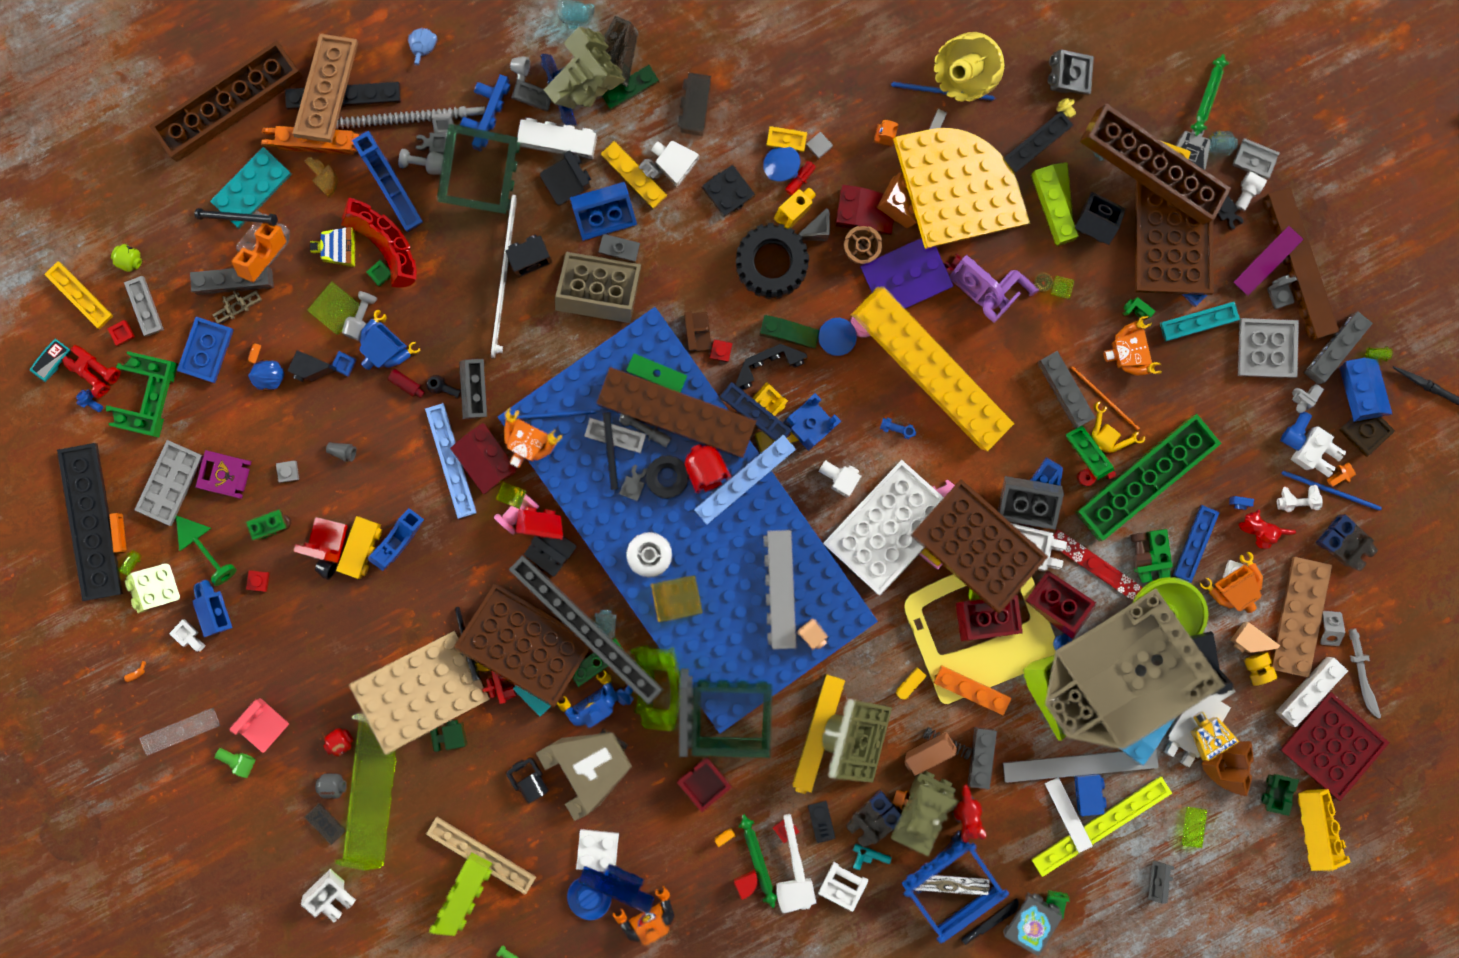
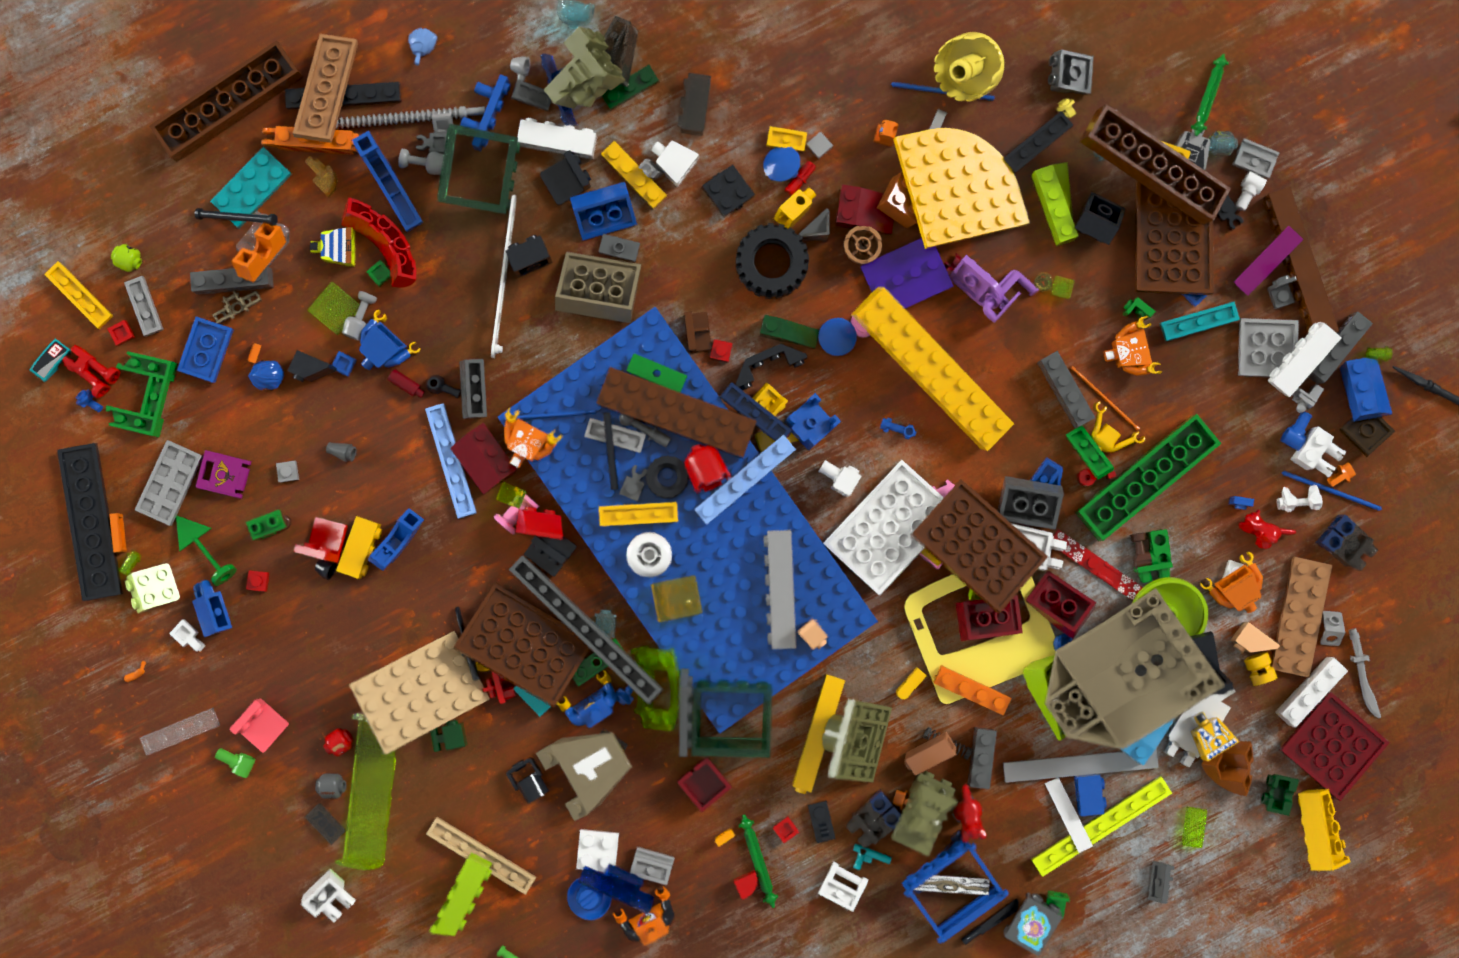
(638, 514): none -> yellow plate
(652, 865): none -> light grey plate
(798, 892): white piece -> none
(1195, 543): blue tile -> none
(1304, 358): none -> white brick

